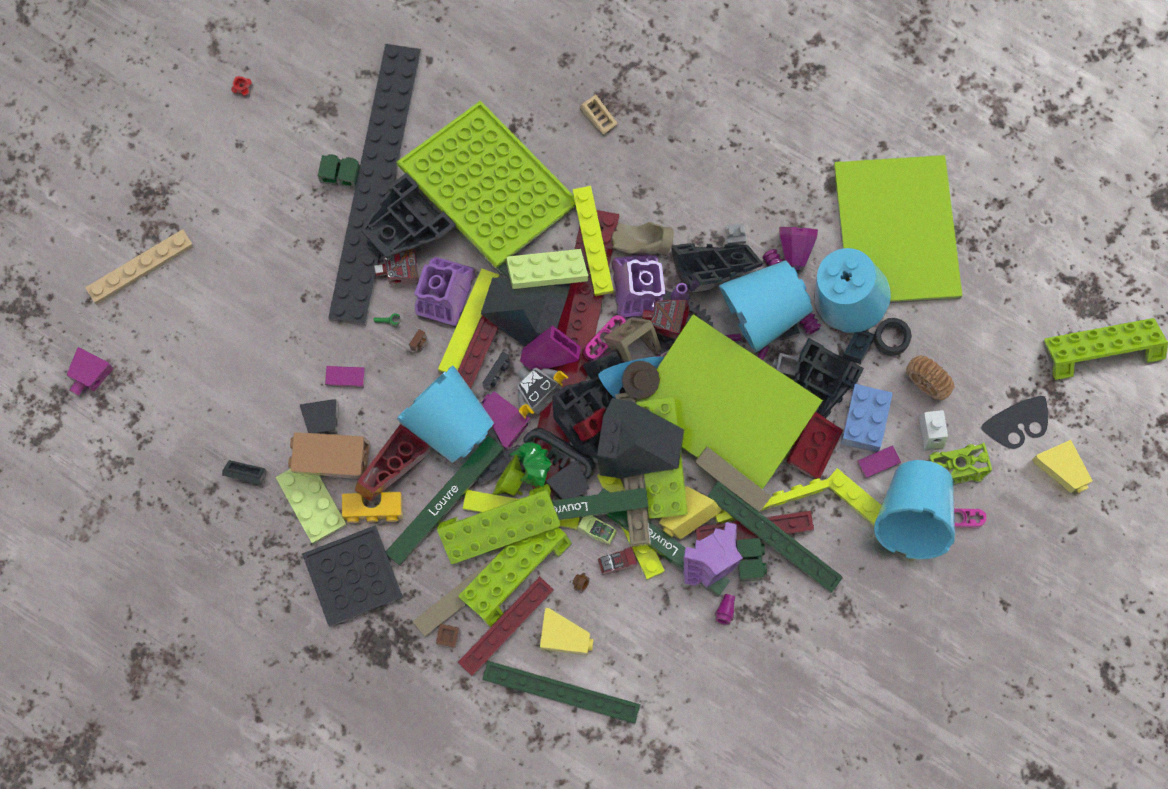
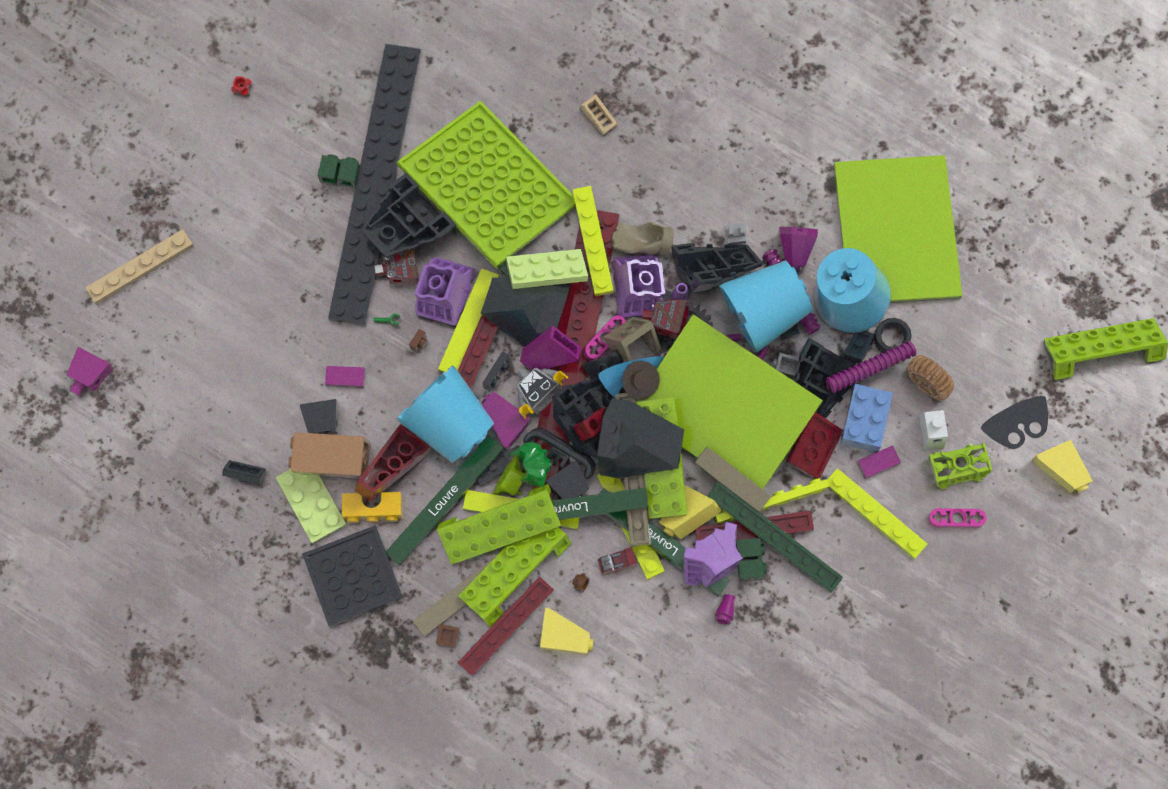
(561, 692): dark green tile -> none
(597, 529): leg -> none
(870, 367): none -> magenta piece
(918, 511): medium azure cone -> none

